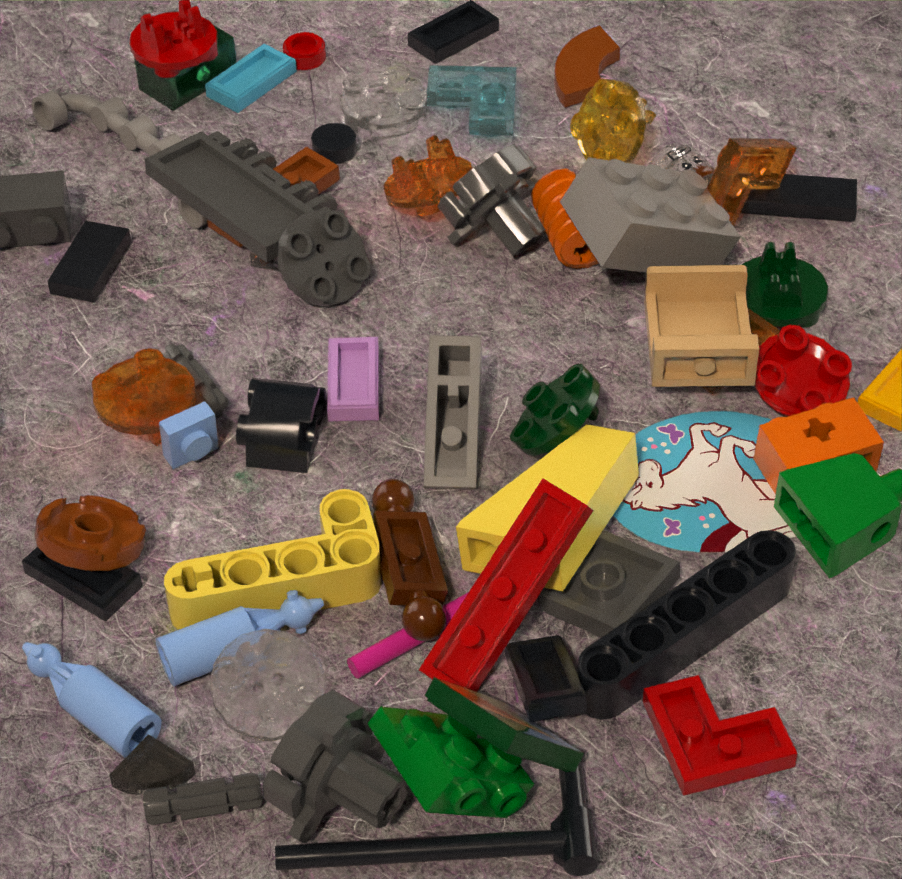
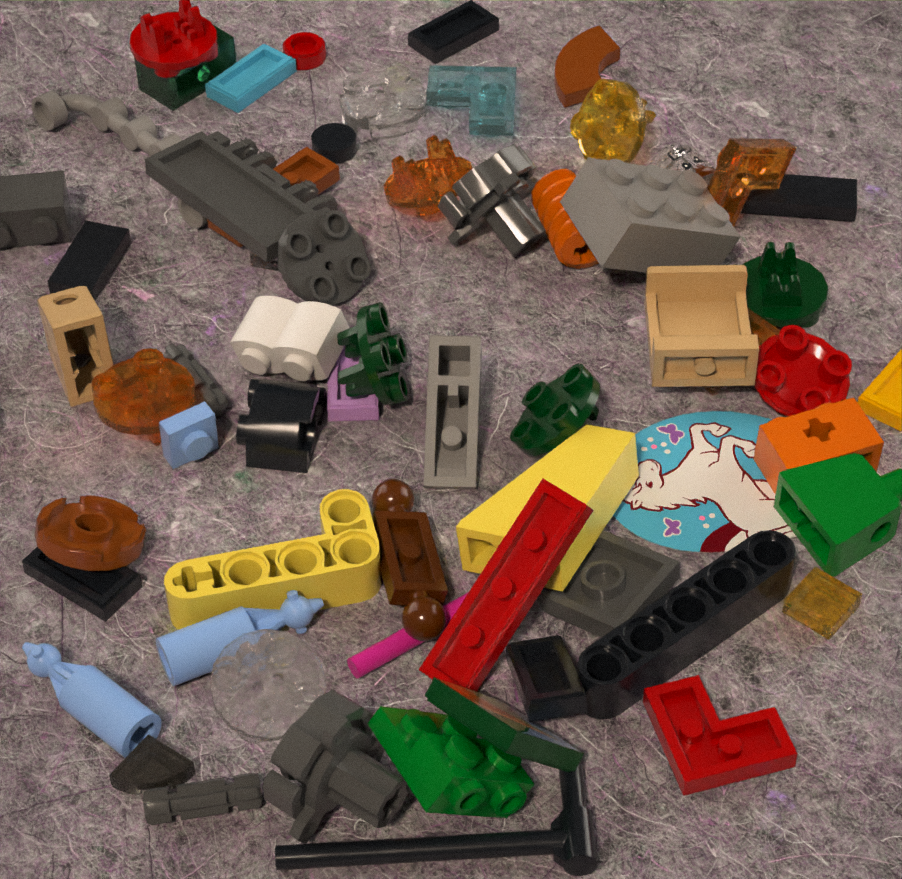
(71, 328): none -> tan torso
(289, 338): none -> white brick
(378, 357): none -> dark green plate
(822, 603): none -> clear yellow tile

